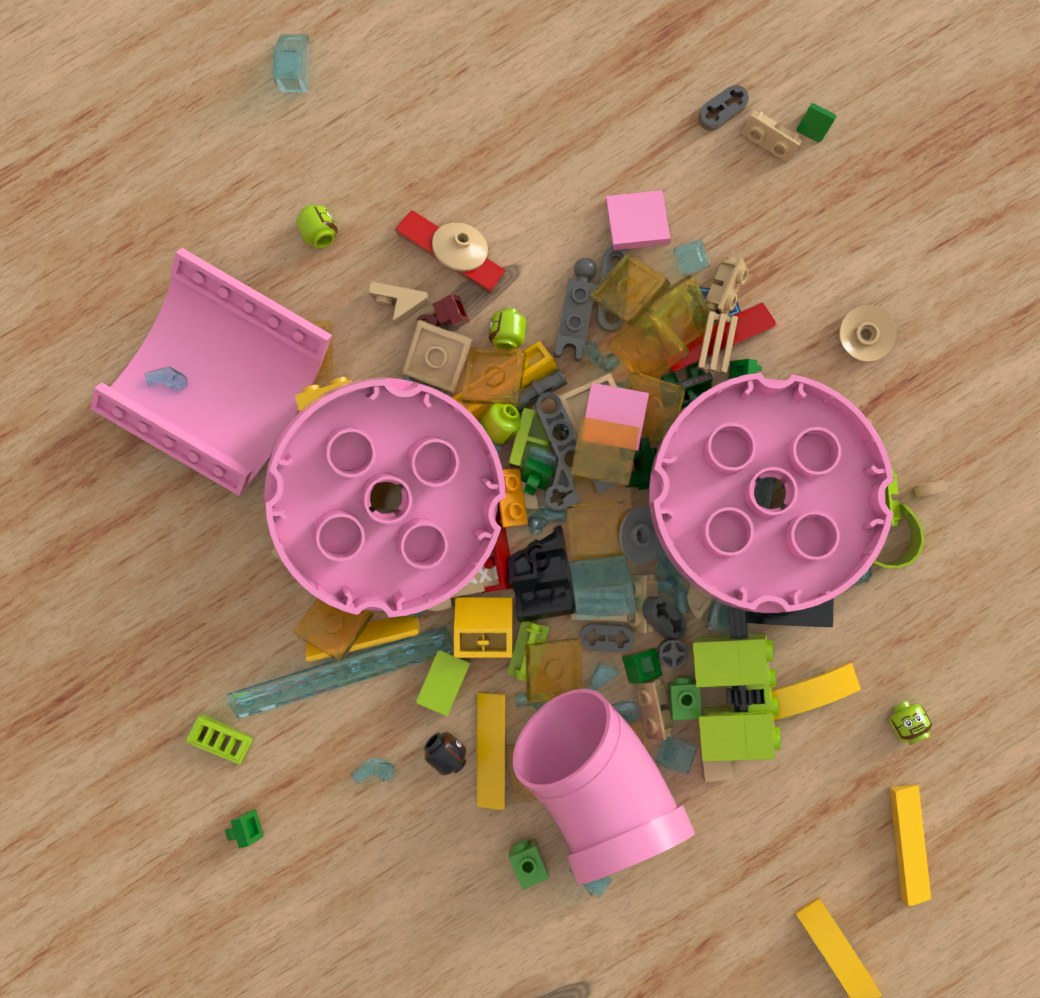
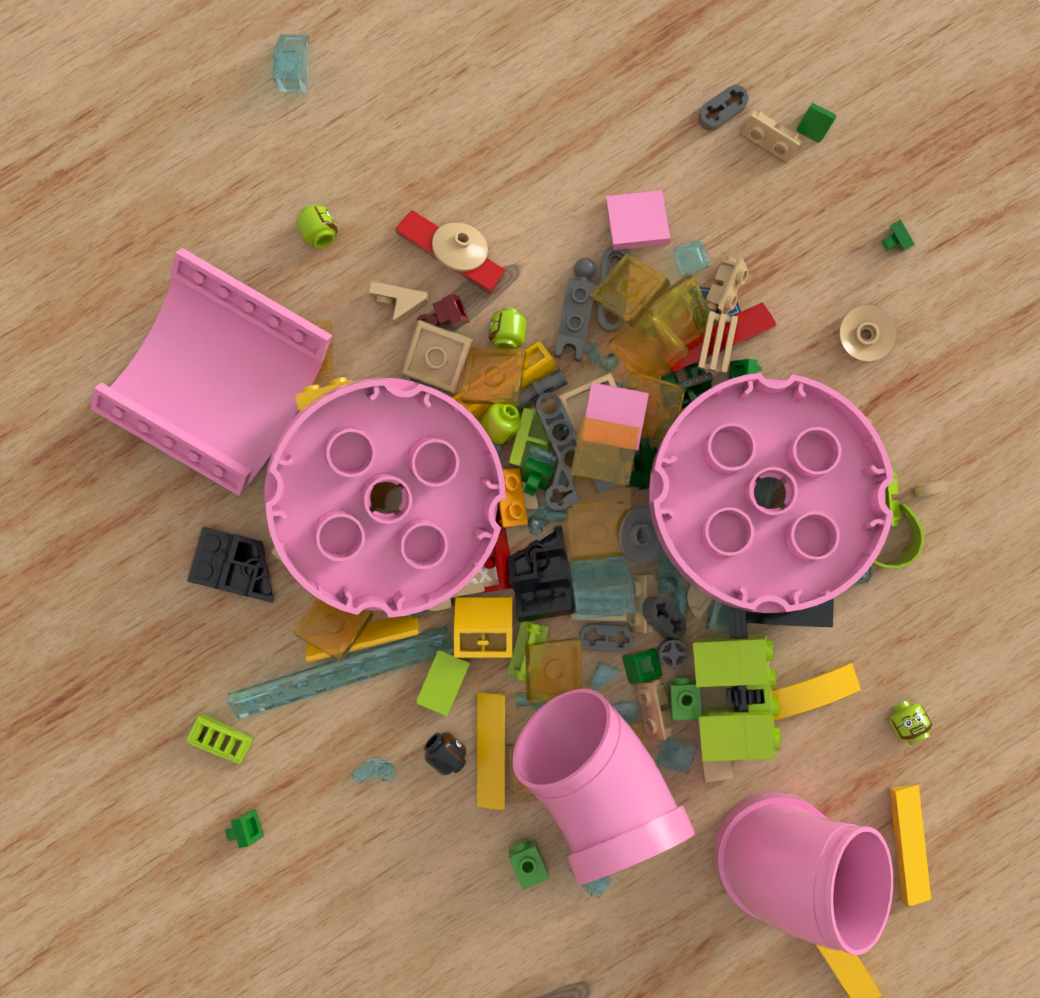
(167, 376): clear light blue arm -> none
(231, 564): none -> black slope
(805, 871): none -> bright pink cylinder
(900, 237): none -> green tile

